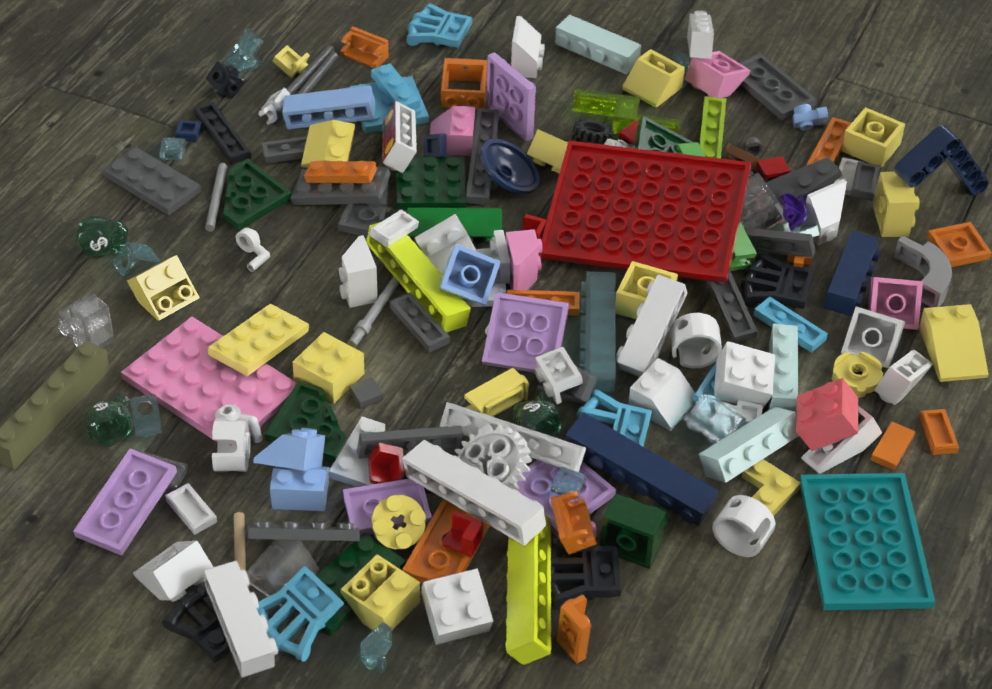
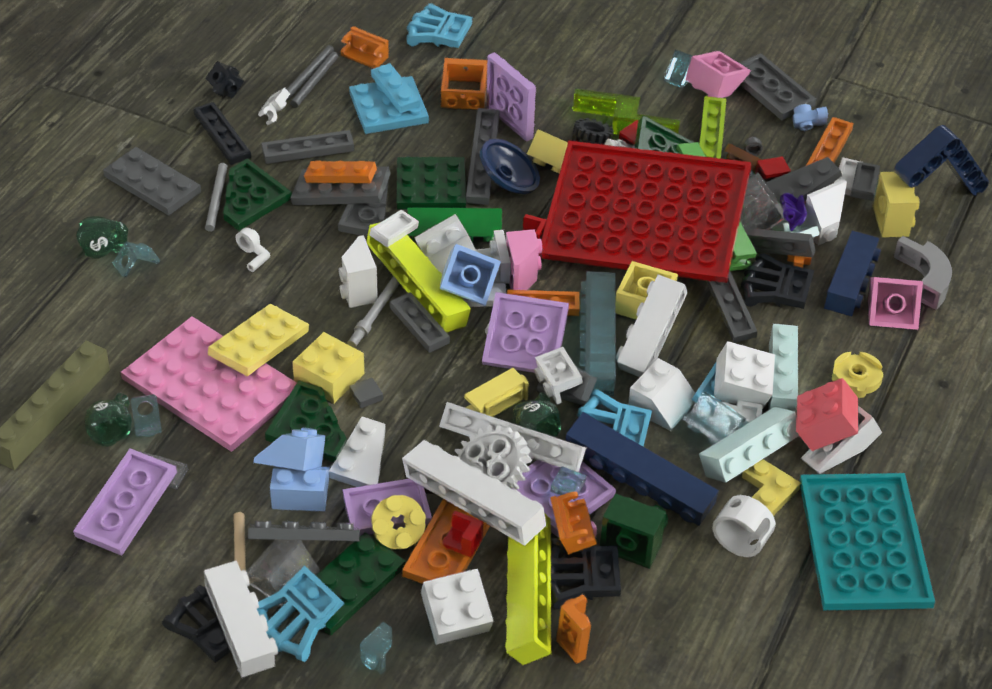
(87, 321): clear brick -> none
(163, 288): light yellow slope -> none
(172, 148): clear light blue plate -> none
(174, 570): white slope -> none
(188, 130): dark blue tile -> none
(191, 508): white tile -> none
(234, 413): white plate -> none
(237, 455): white piece -> none
(244, 52): clear light blue slope -> none
(290, 61): light yellow bracket -> none
(328, 142): light yellow slope -> none
(339, 104): light blue brick -> none
(381, 593): light yellow slope -> none
(385, 464): red panel -> none
(399, 137): white brick -> none
(435, 145): dark blue tile -> none
(445, 437): dark grey plate -> none
(459, 127): bright pink slope -> none
(526, 49): white slope -> none
(597, 44): light aqua brick -> none
(654, 78): light yellow slope -> none
(691, 336): white piece -> none
(700, 35): white brick -> none
(773, 312): medium azure plate -> none
(873, 137): light yellow brick -> none
(873, 335): white slope -> none
(892, 446): orange tile -> none
(902, 377): white slope -> none
(938, 432): orange tile -> none
(954, 342): light yellow slope -> none
(960, 244): orange plate -> none

